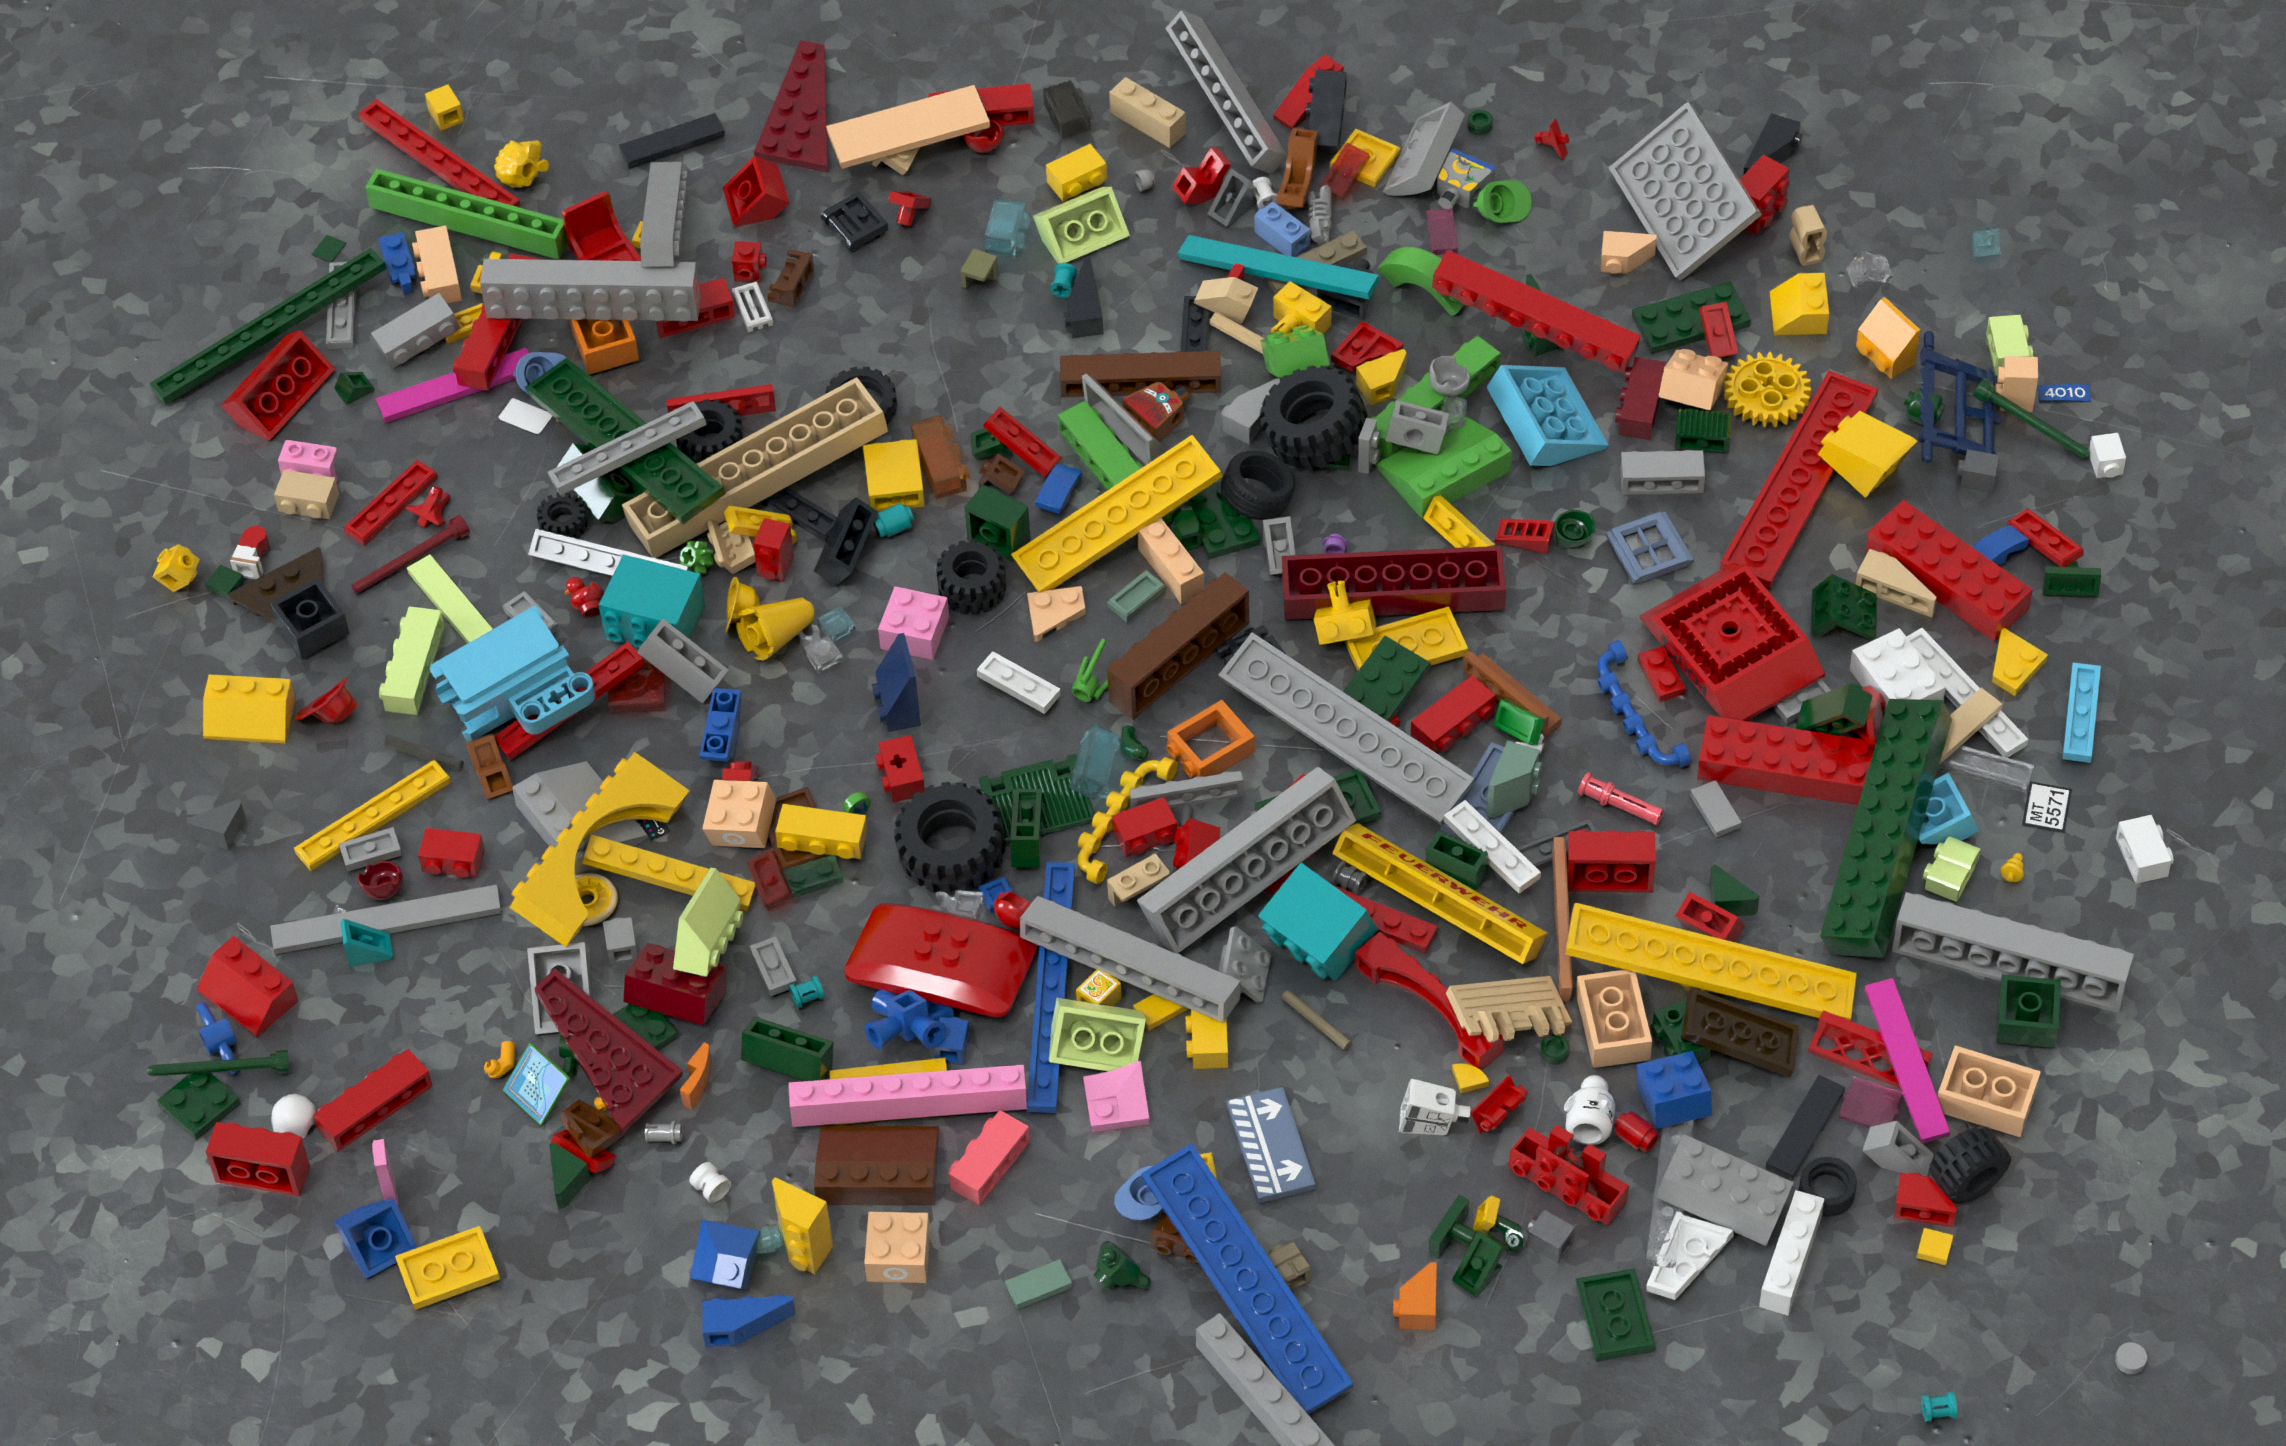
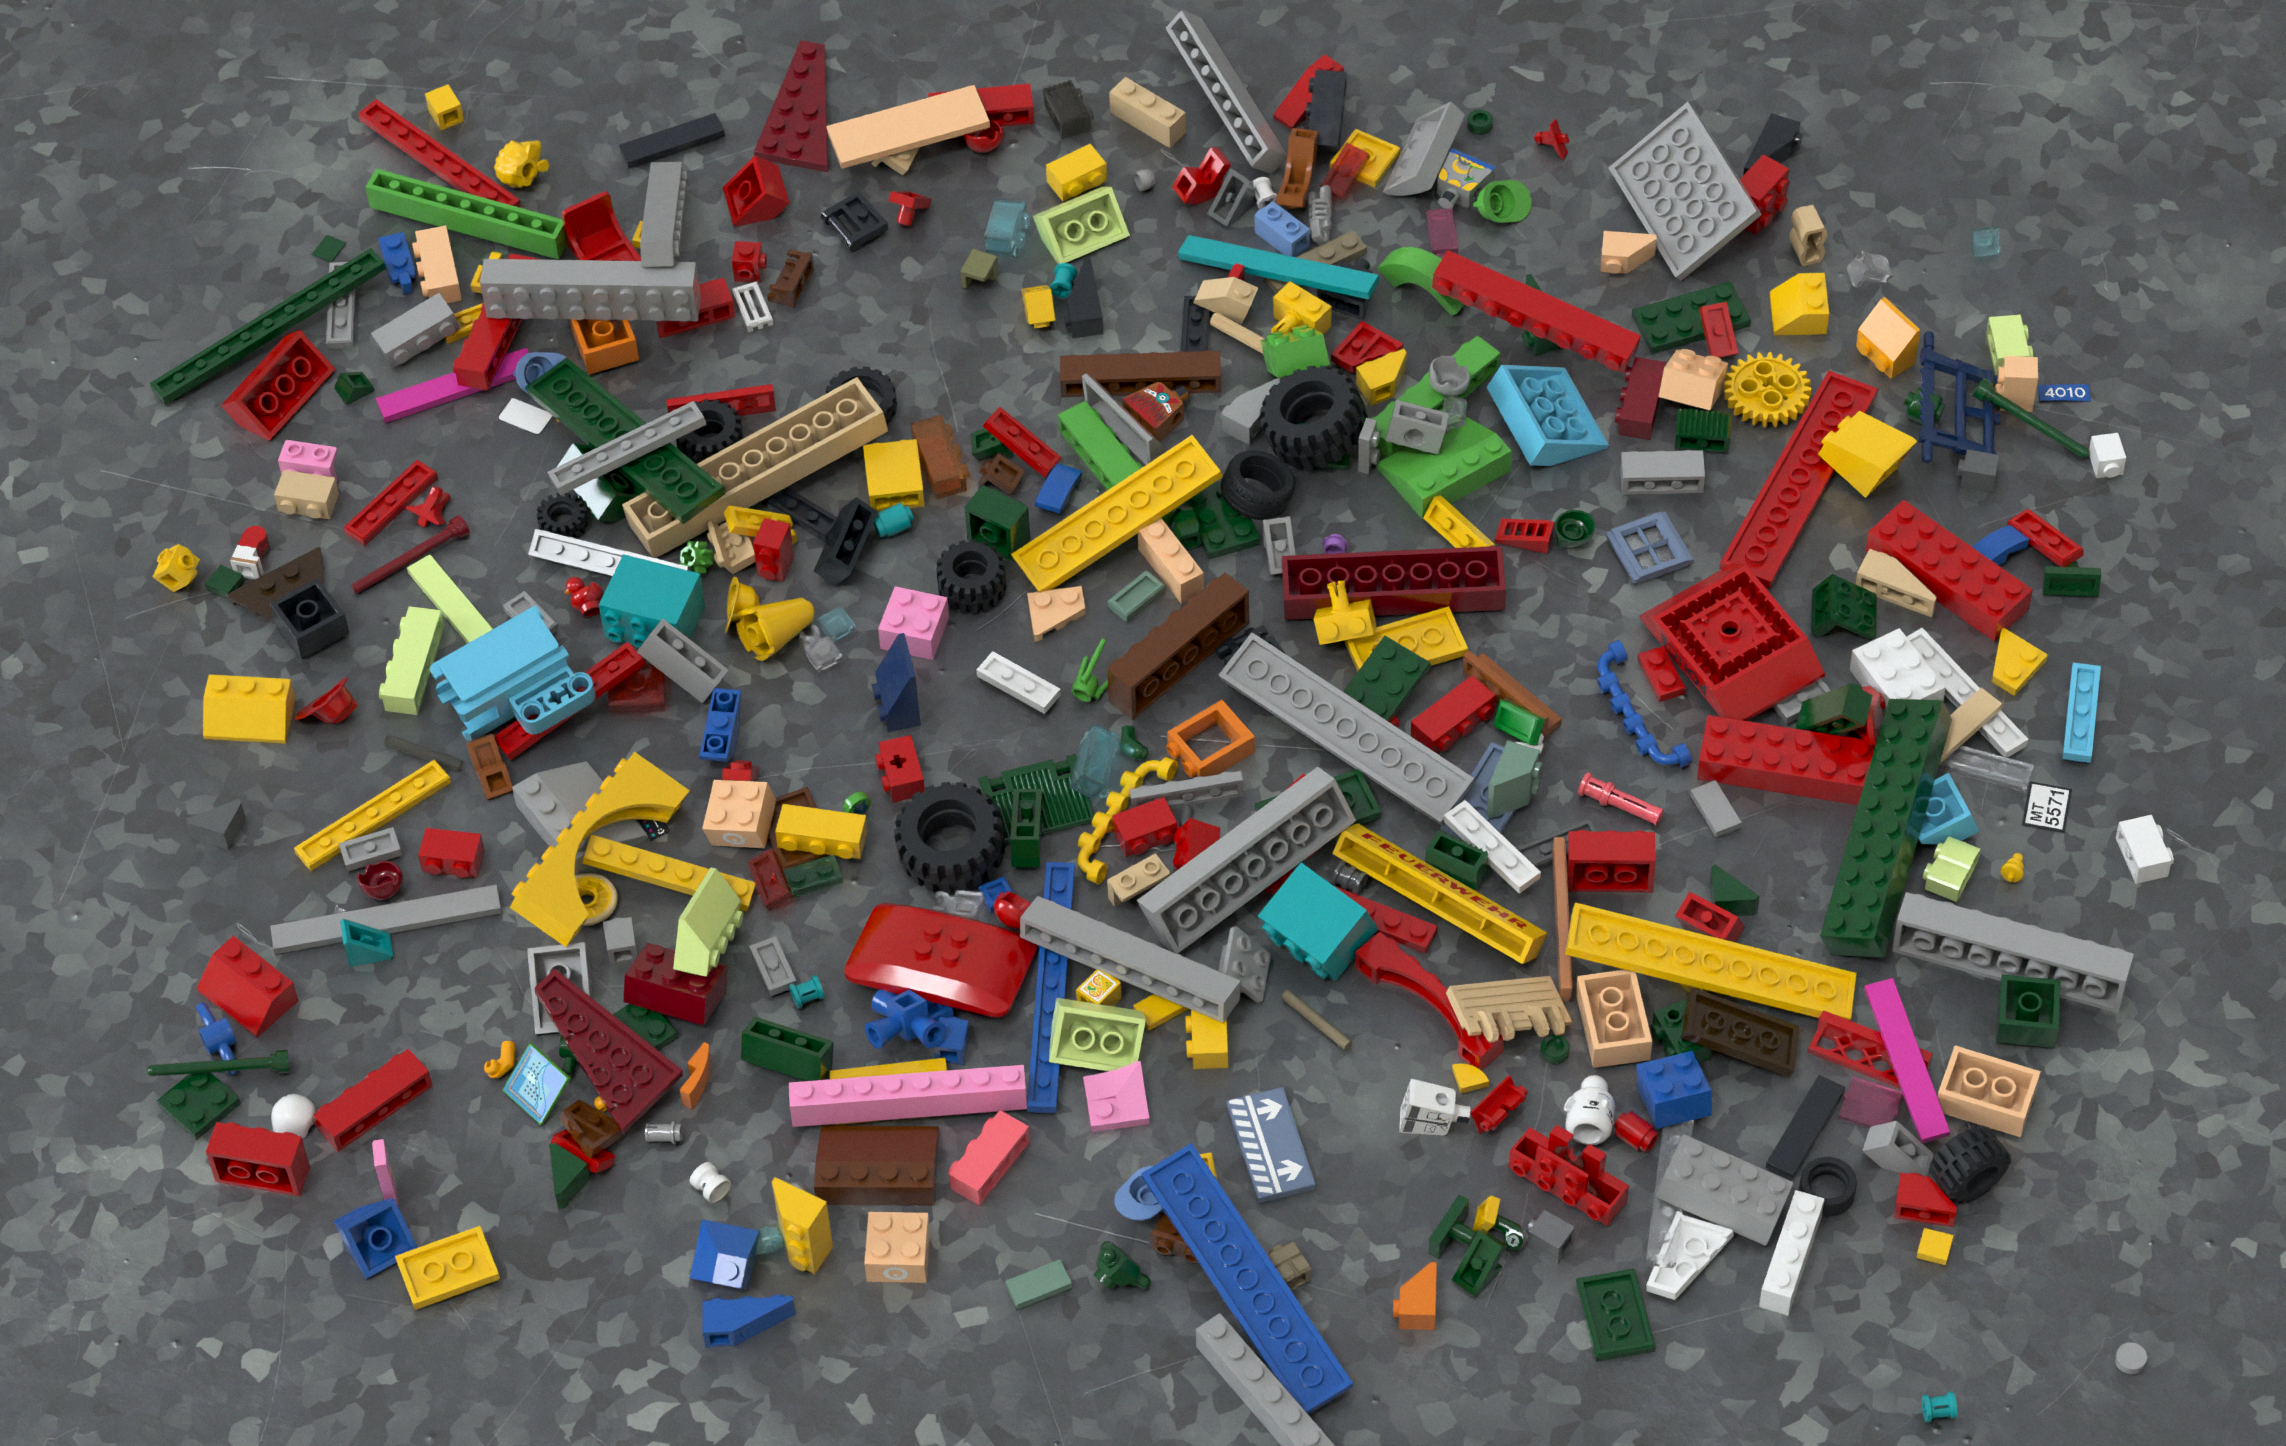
(1038, 305): none -> yellow slope

